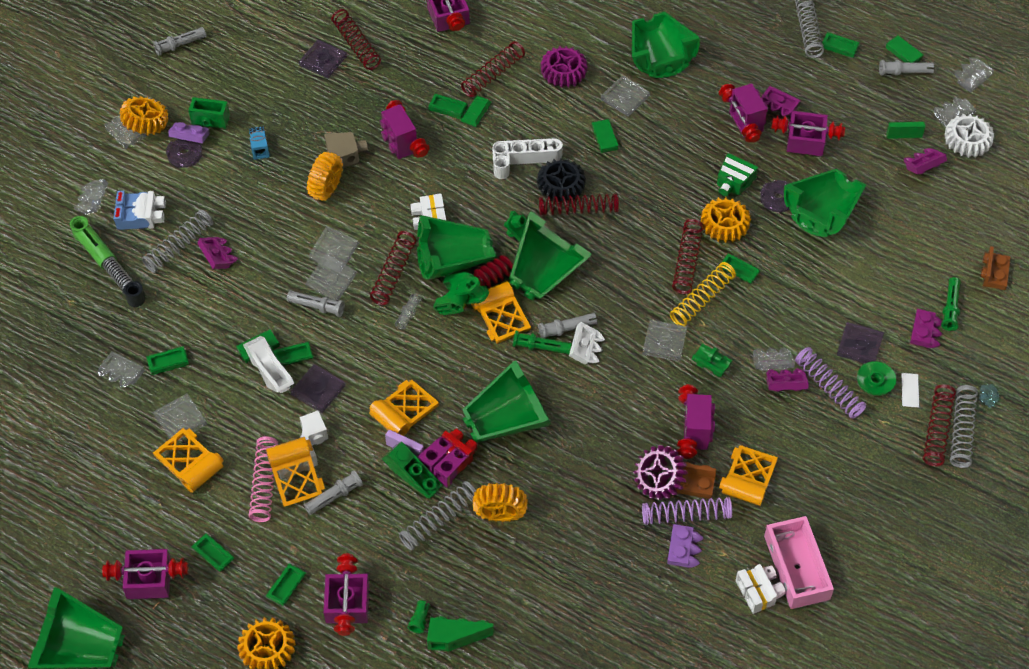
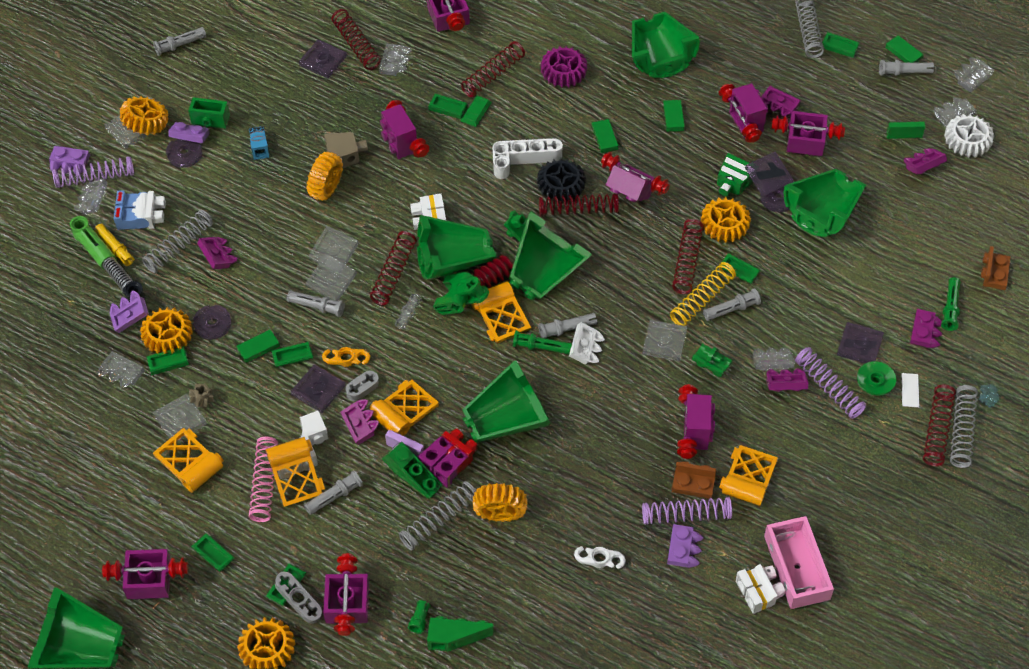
(67, 158): none -> medium lavender plate
(117, 248): none -> yellow pin
(128, 312): none -> medium lavender plate
(129, 170): none -> lavender piece
(162, 325): none -> light orange gear
(201, 395): none -> dark tan gear
(215, 330): none -> clear purple tile
(272, 371): white arch -> none
(312, 605): none -> light grey beam
(355, 353): none -> light orange piece
(357, 421): none -> magenta plate
(361, 384): none -> light grey beam
(393, 59): none -> clear plate
(609, 554): none -> white piece
(625, 95): clear plate -> none
(631, 181): none -> magenta brick
(658, 456): magenta gear -> none
(673, 115): none -> green tile
(740, 302): none -> light grey pin
(769, 174): none -> clear purple tile

